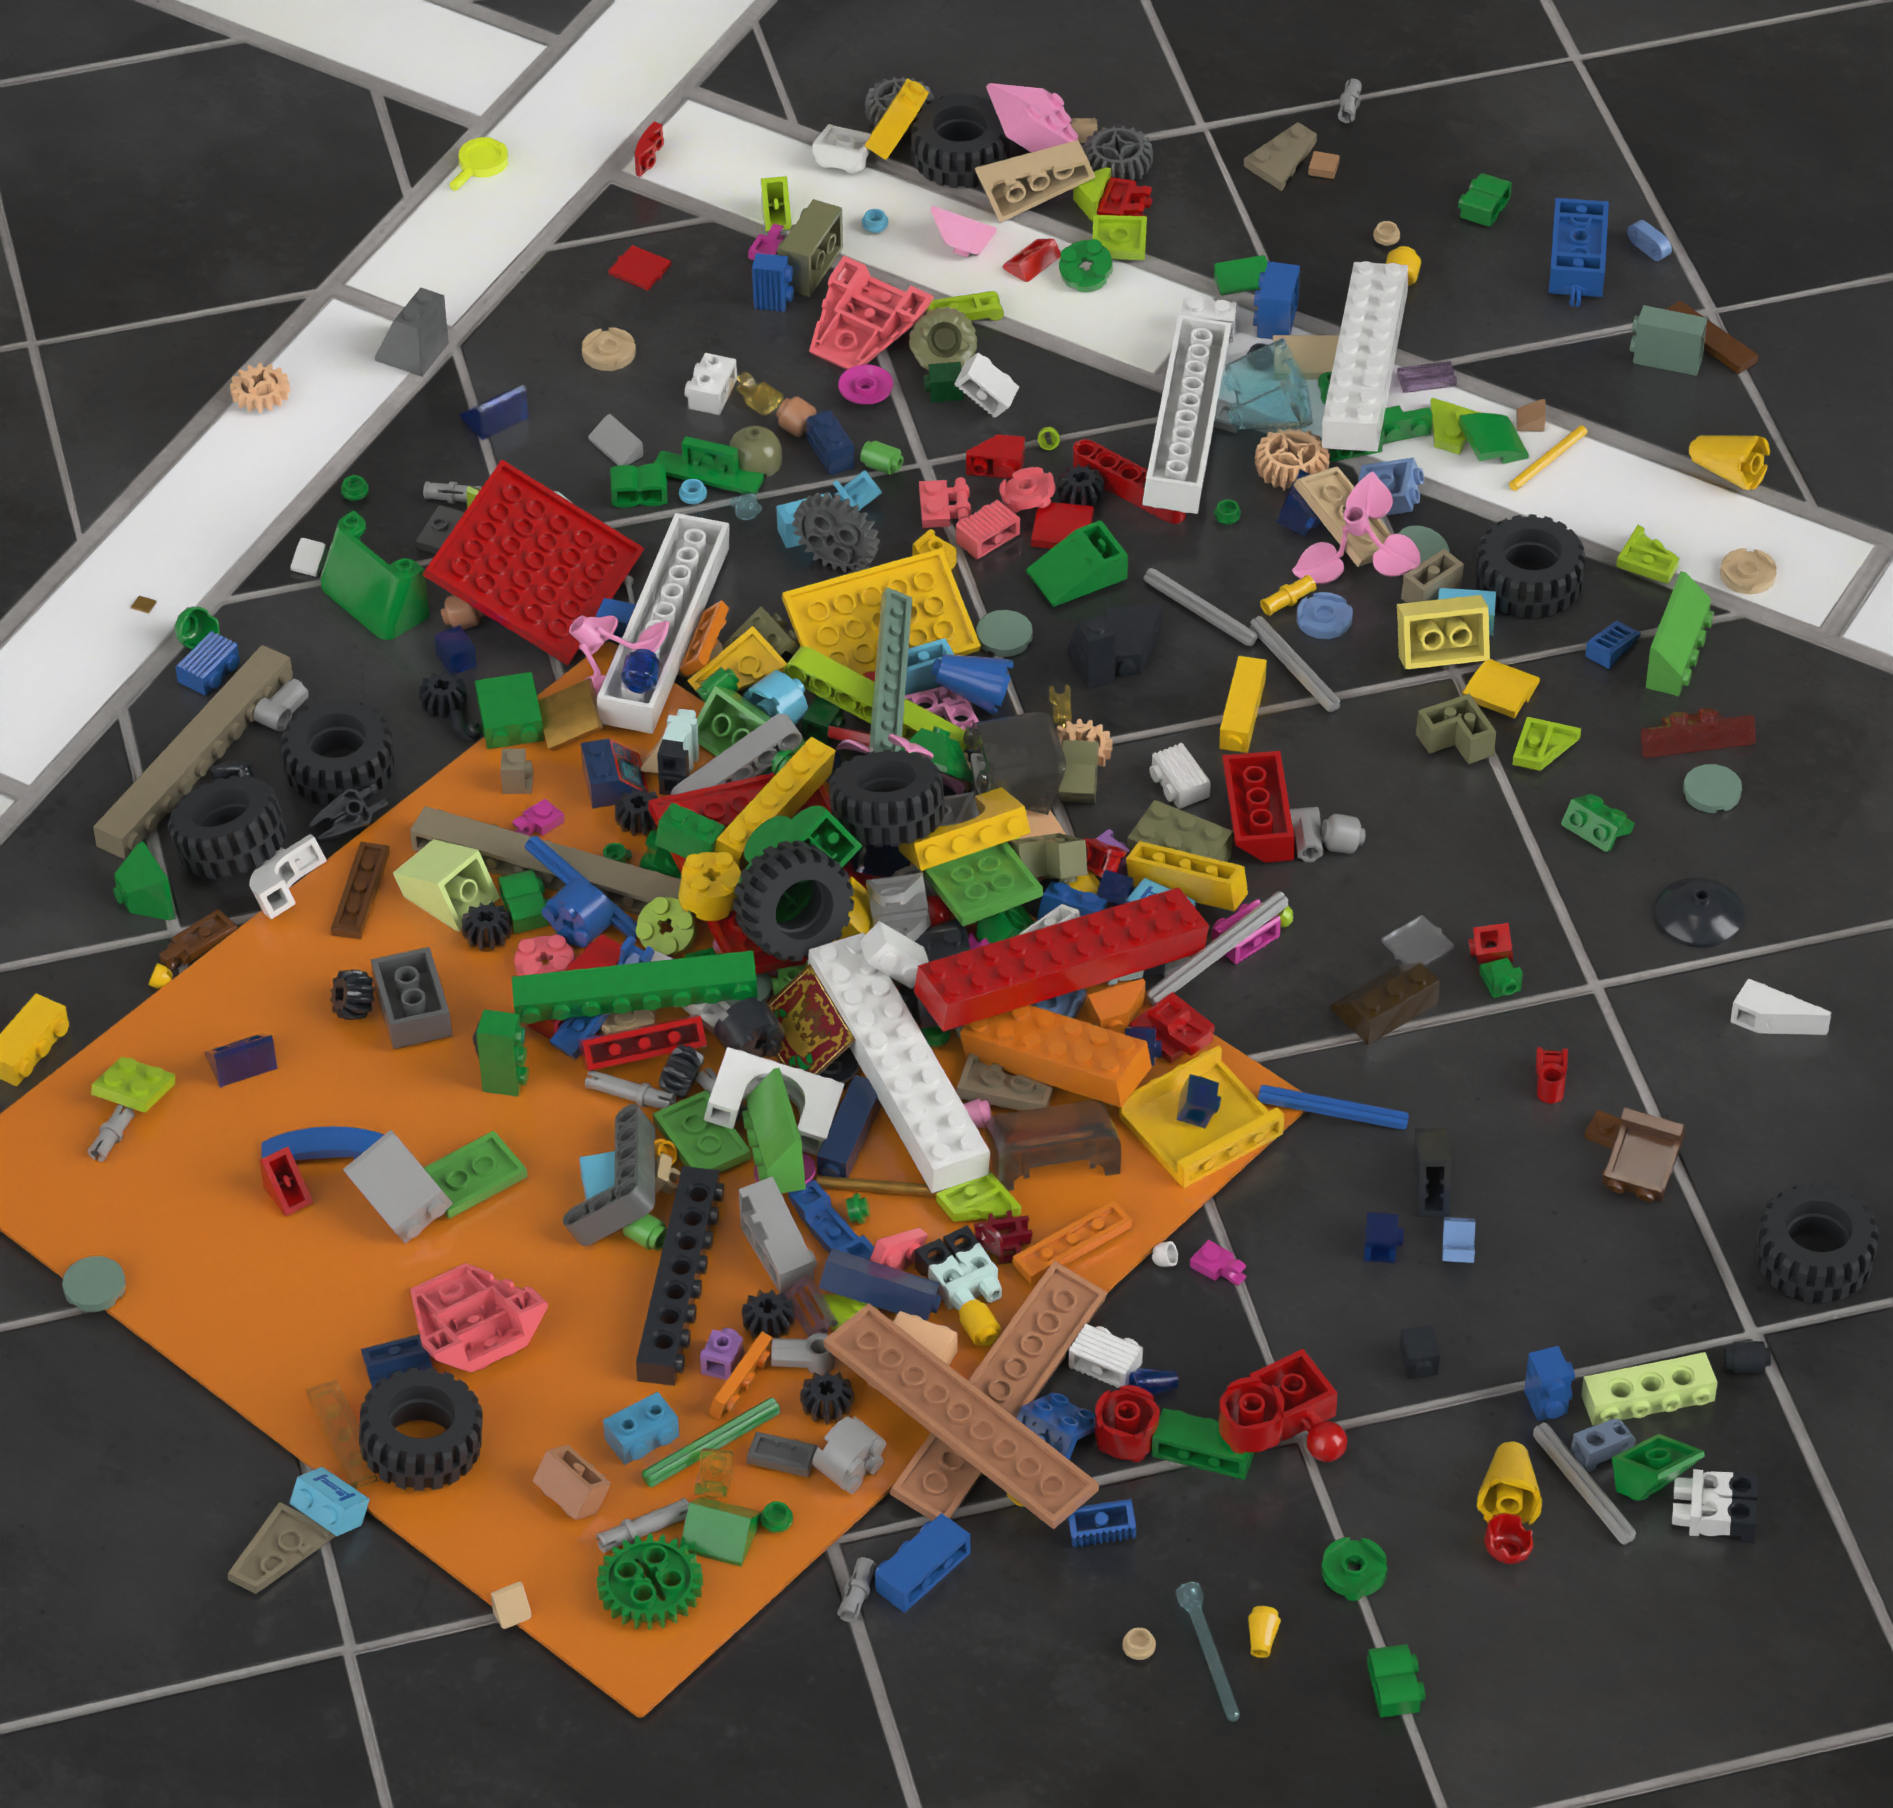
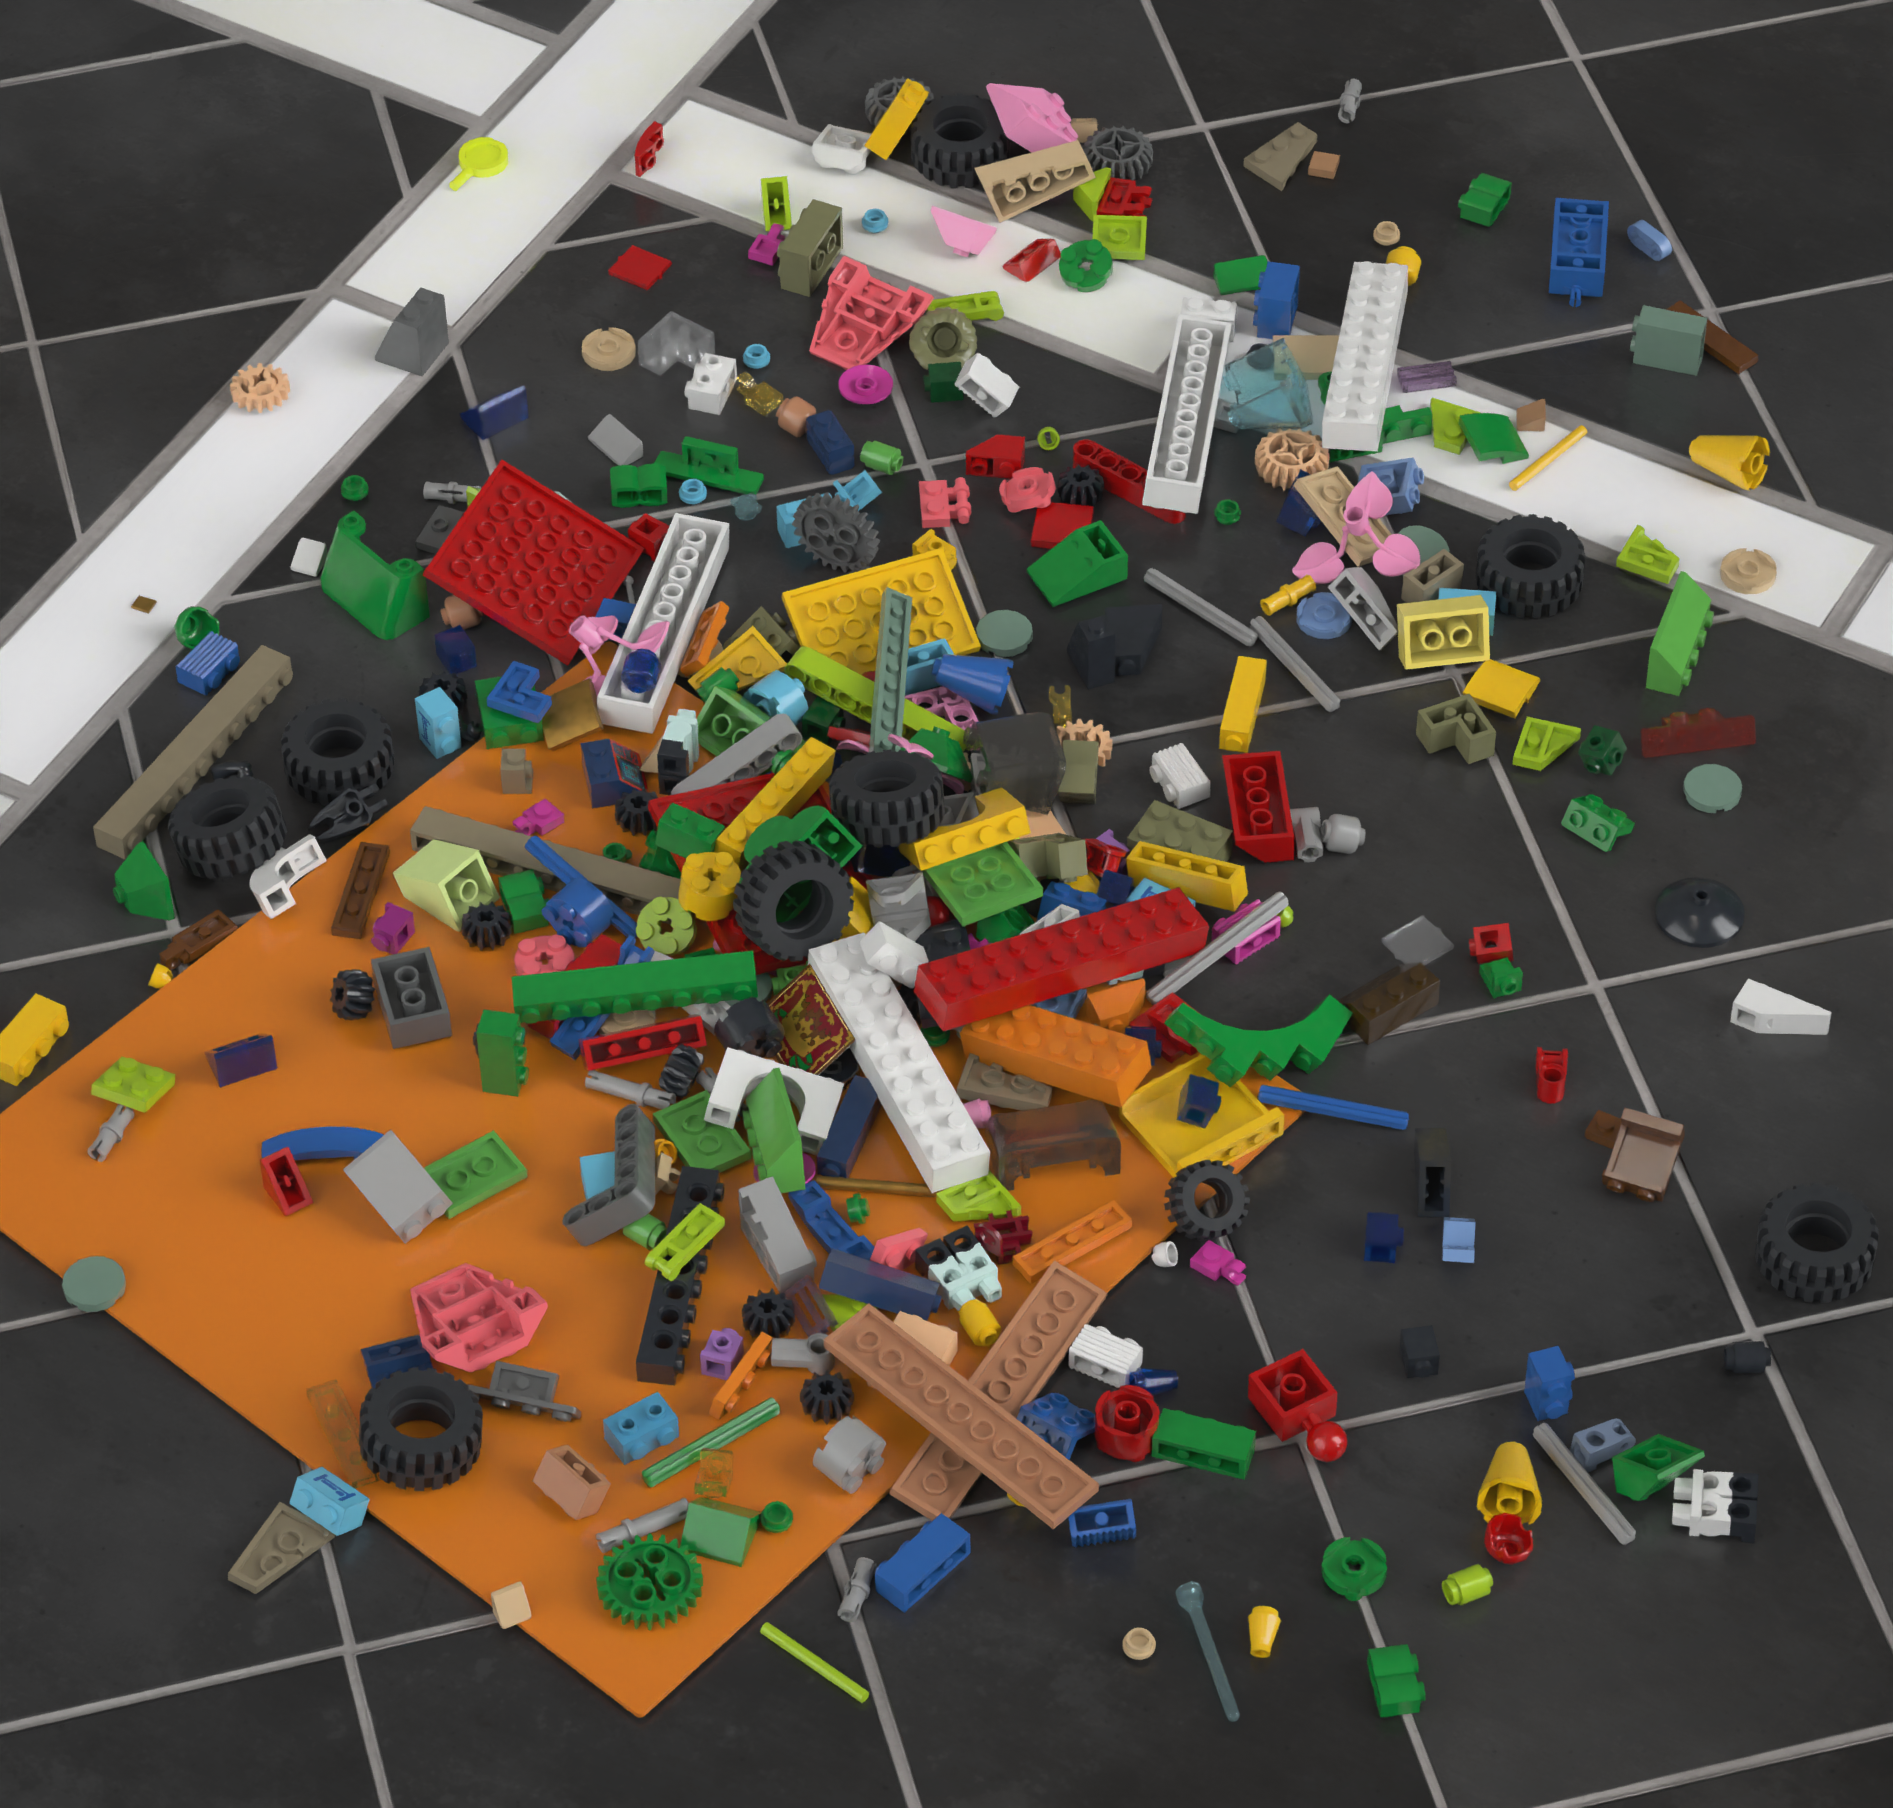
(279, 709): light grey piece -> none
(393, 929): none -> magenta brick
(438, 722): none -> medium azure brick
(515, 695): none -> blue plate
(525, 1388): none -> dark grey bracket
(649, 534): none -> red brick
(672, 341): none -> clear brick
(685, 1241): none -> lime plate
(756, 356): none -> medium azure plate
(758, 450): olive cylinder -> none
(771, 282): blue brick -> none
(781, 1454): dark grey plate -> none
(814, 1662): none -> lime bar
(987, 529): coral brick -> none
(1230, 1196): none -> black tyre
(1251, 1415): red brick -> none
(1268, 1051): none -> green arch
(1365, 605): none -> light grey slope
(1467, 1585): none -> lime brick
(1602, 750): none -> dark green brick
(1608, 656): blue slope -> none
(1649, 1388): yellowish green brick -> none

